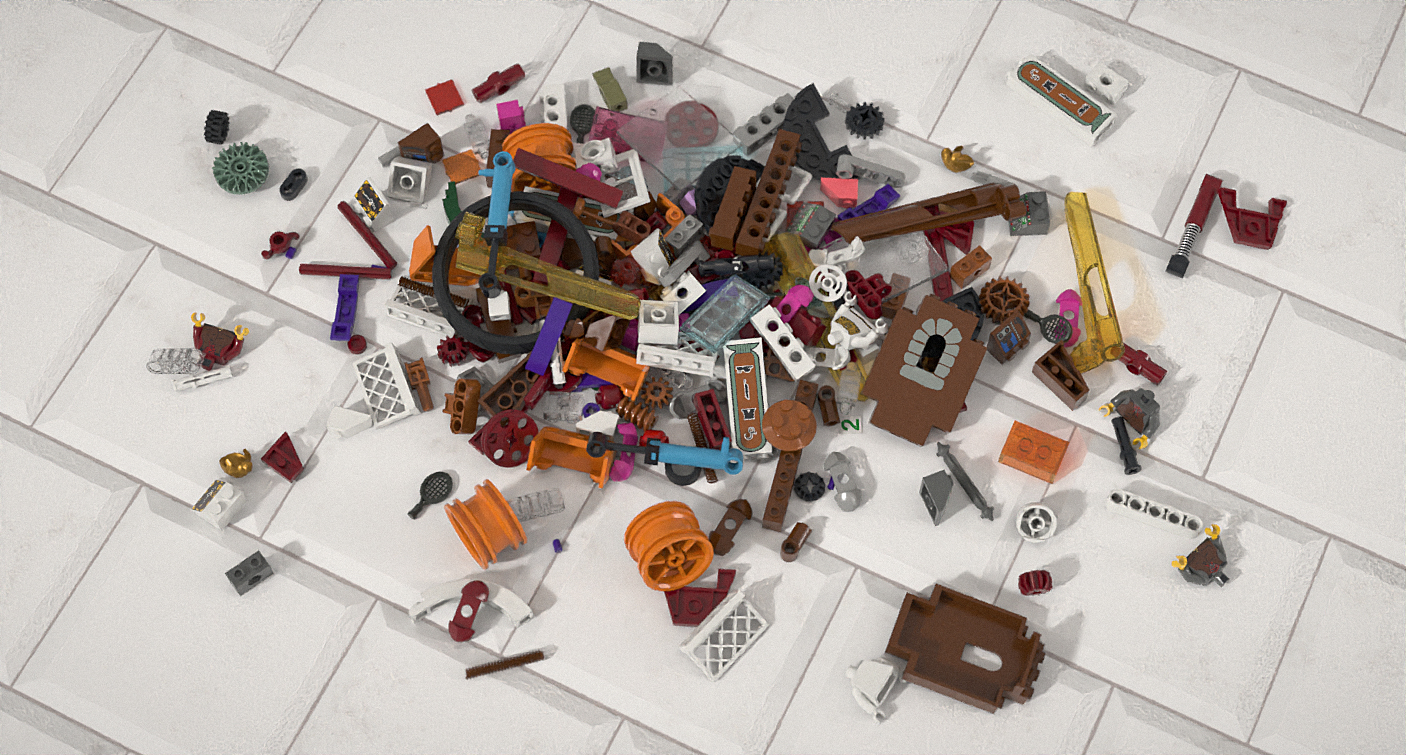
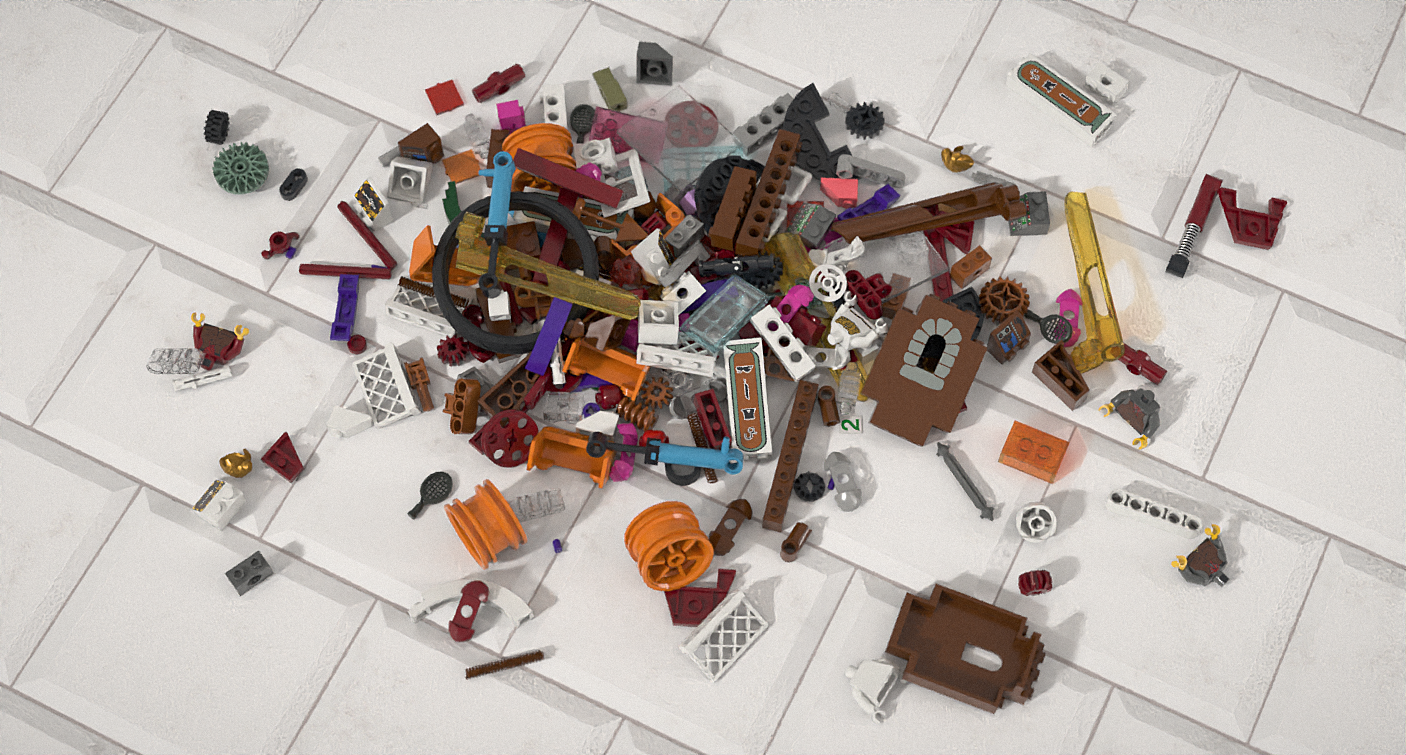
(631, 227): copper piece -> none
(789, 425): dark orange piece -> none
(935, 493): dark grey slope -> none
(1127, 453): black pin -> none

